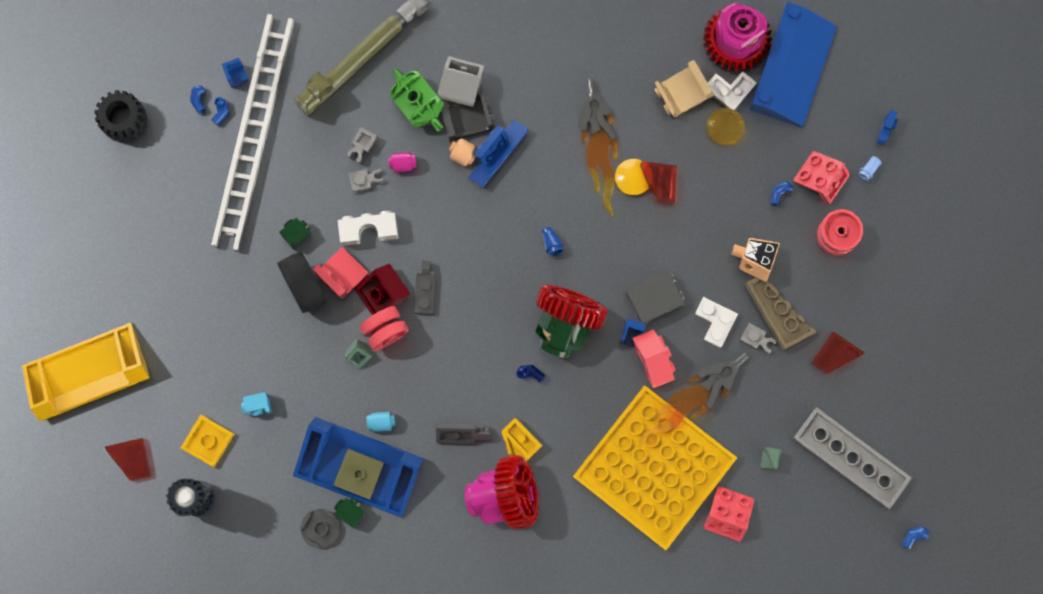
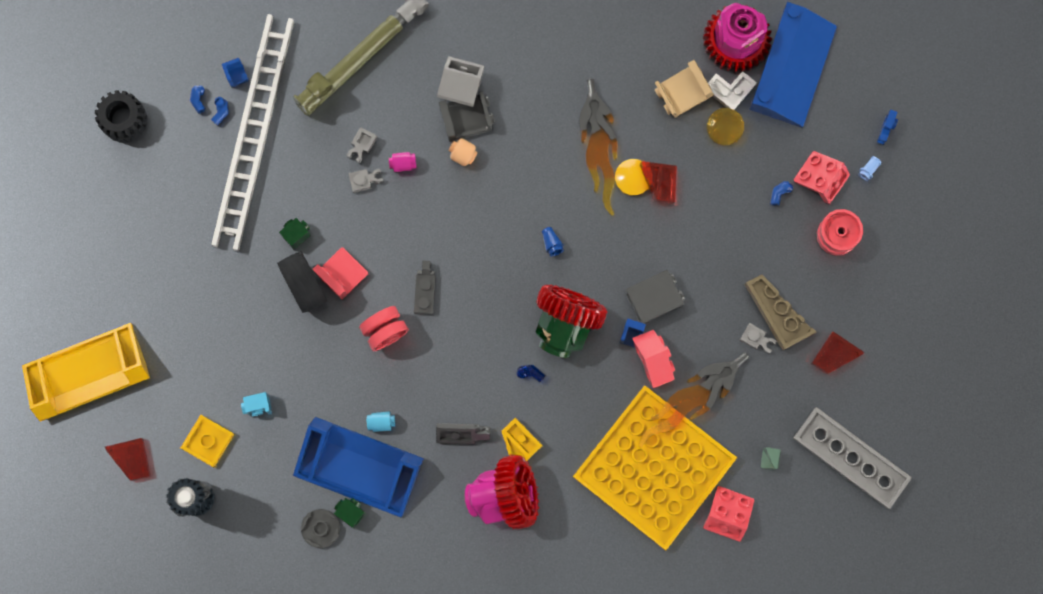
(351, 228): white arch -> none
(358, 353): sand green slope -> none
(359, 474): olive plate -> none
(382, 289): dark red slope -> none
(425, 107): bright green plate -> none
(496, 150): blue bracket -> none
(720, 319): white plate -> none
(757, 257): torso -> none
(915, 534): blue arm -> none

